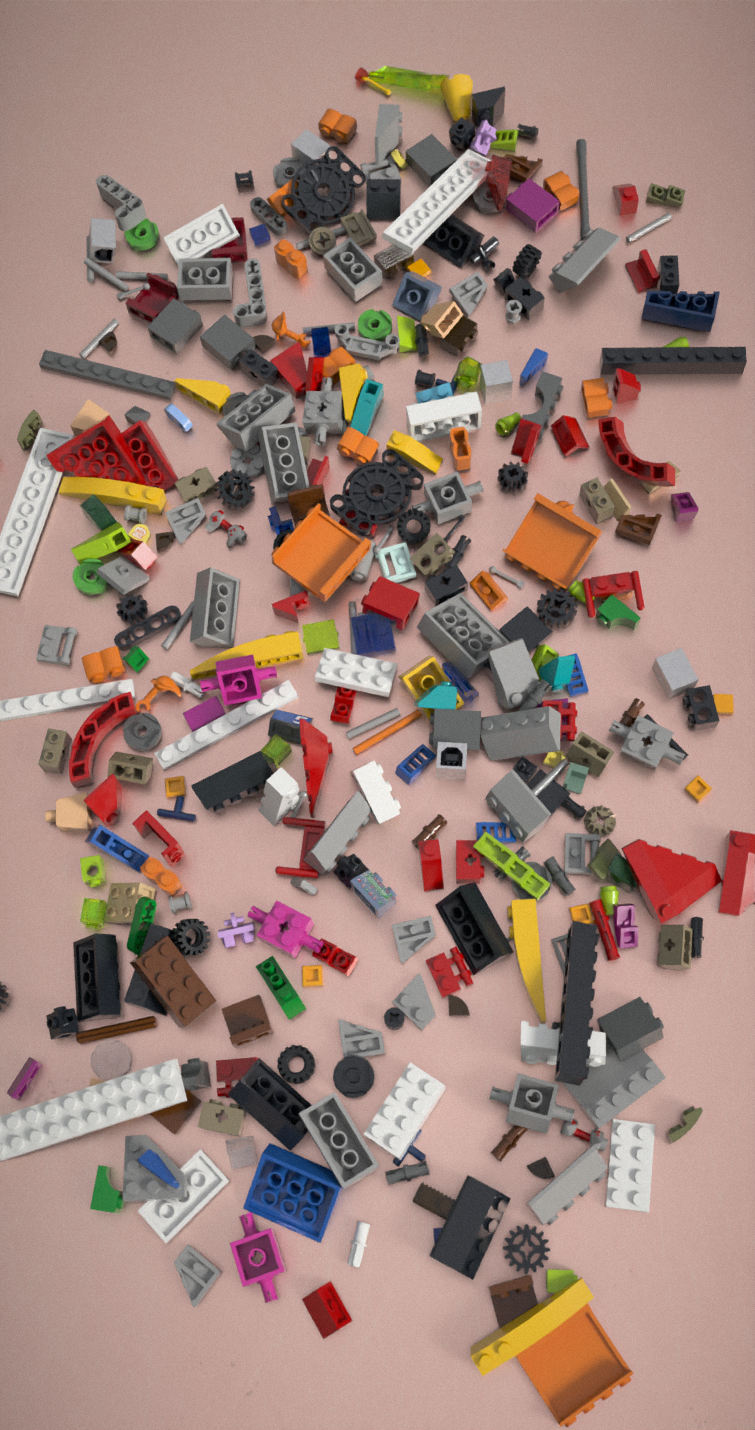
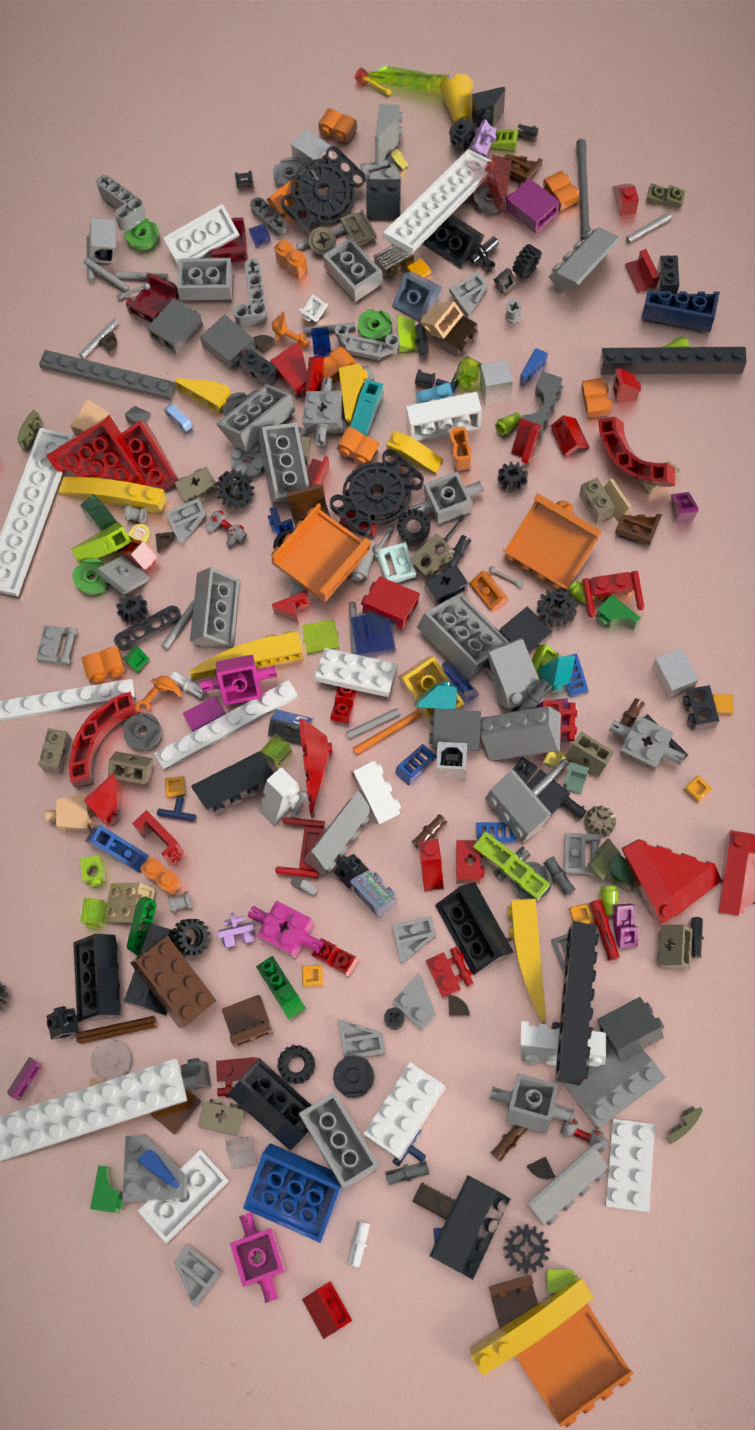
(313, 309): none -> white bracket
(429, 159): dark grey brick -> none
(530, 299): black brick -> none

